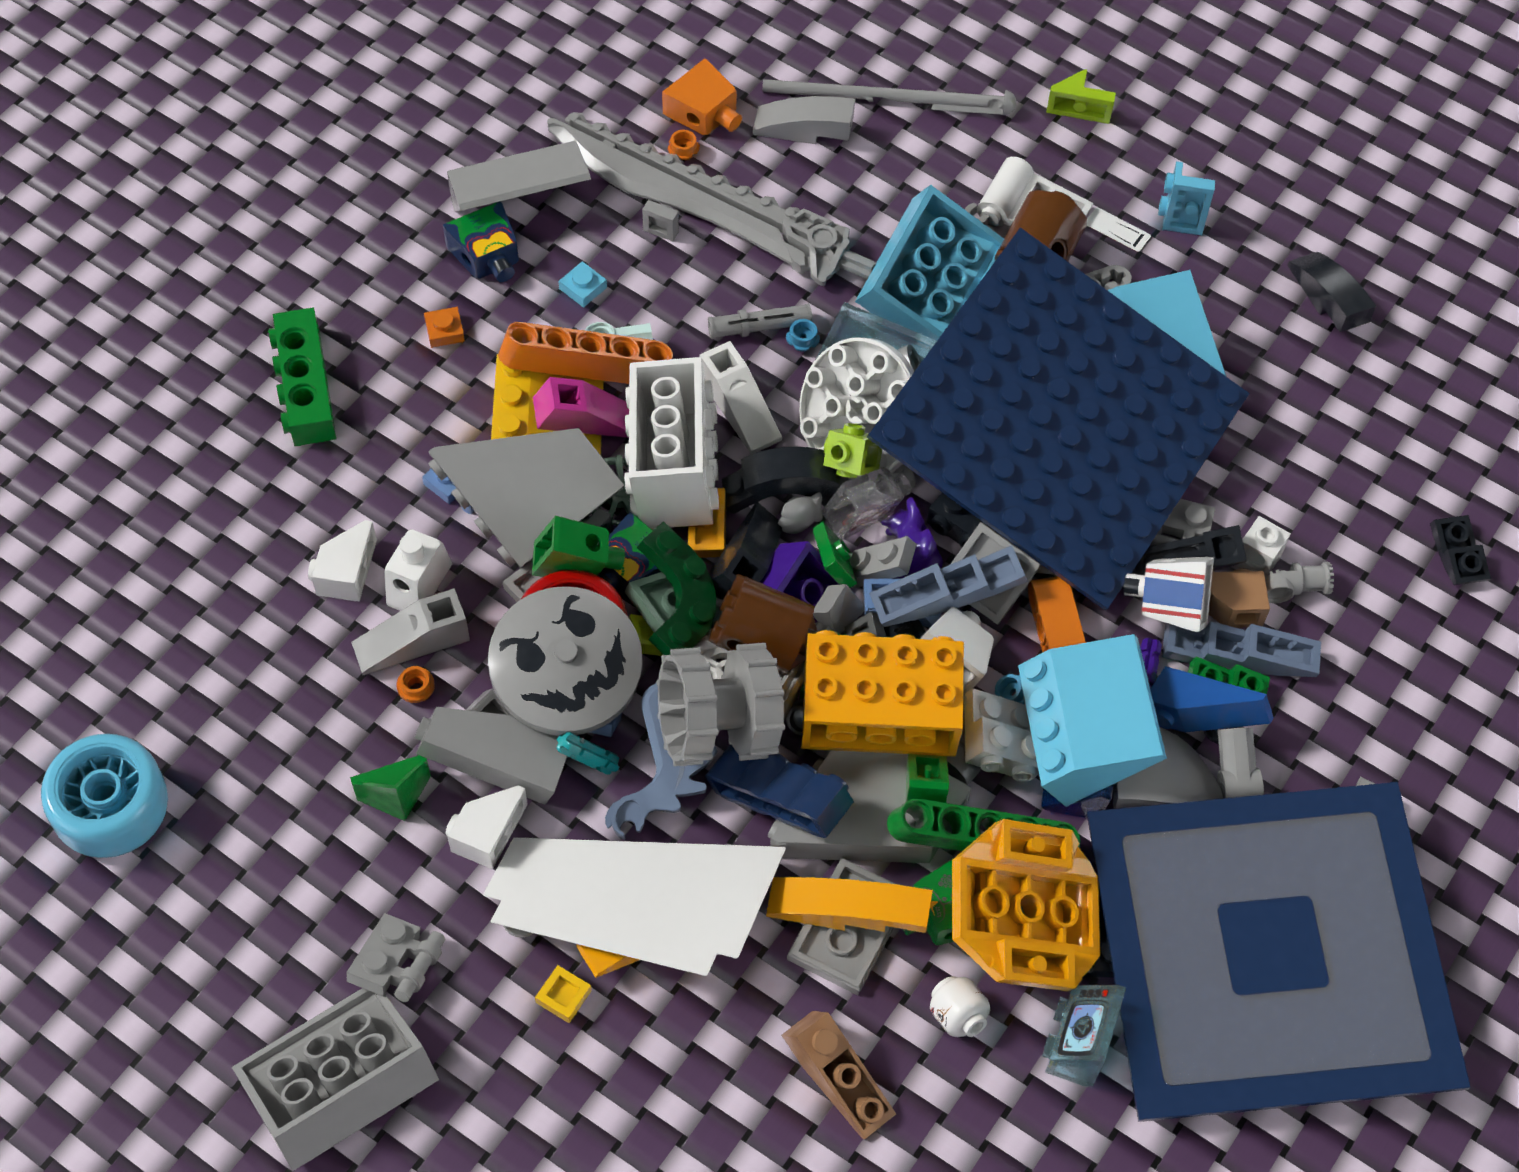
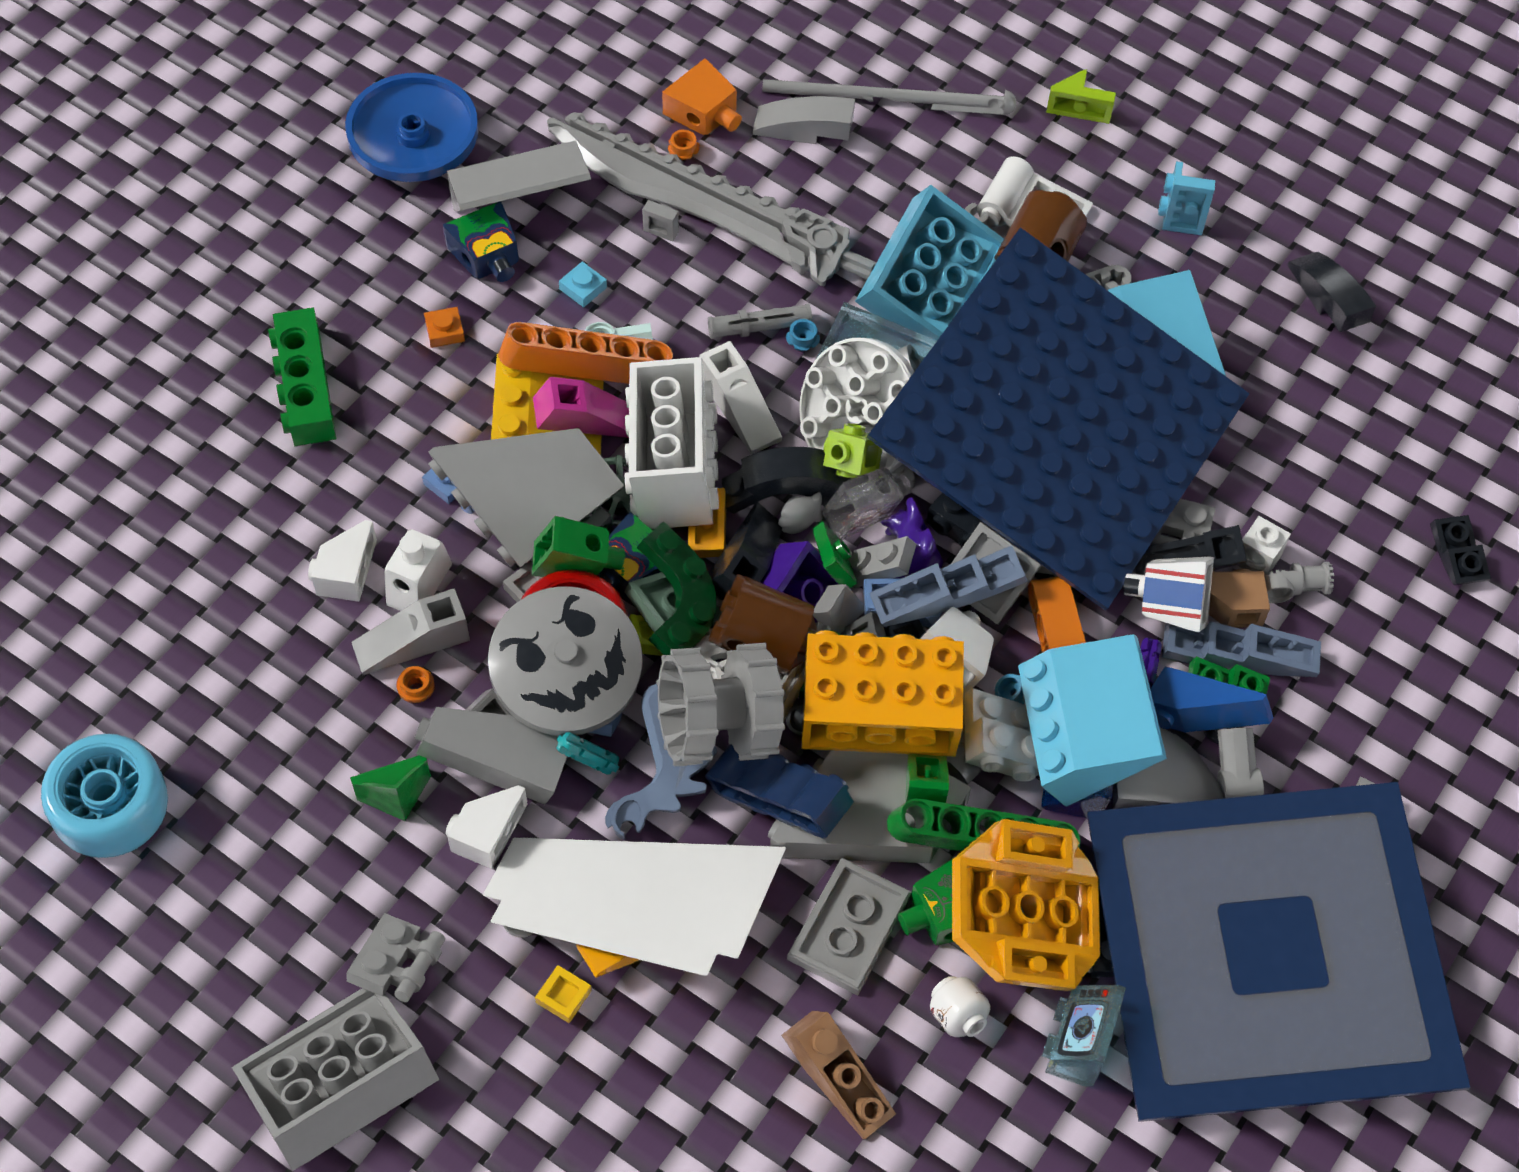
(411, 127): none -> blue dish
(849, 902): light orange slope -> none
(1117, 229): white sticker -> none

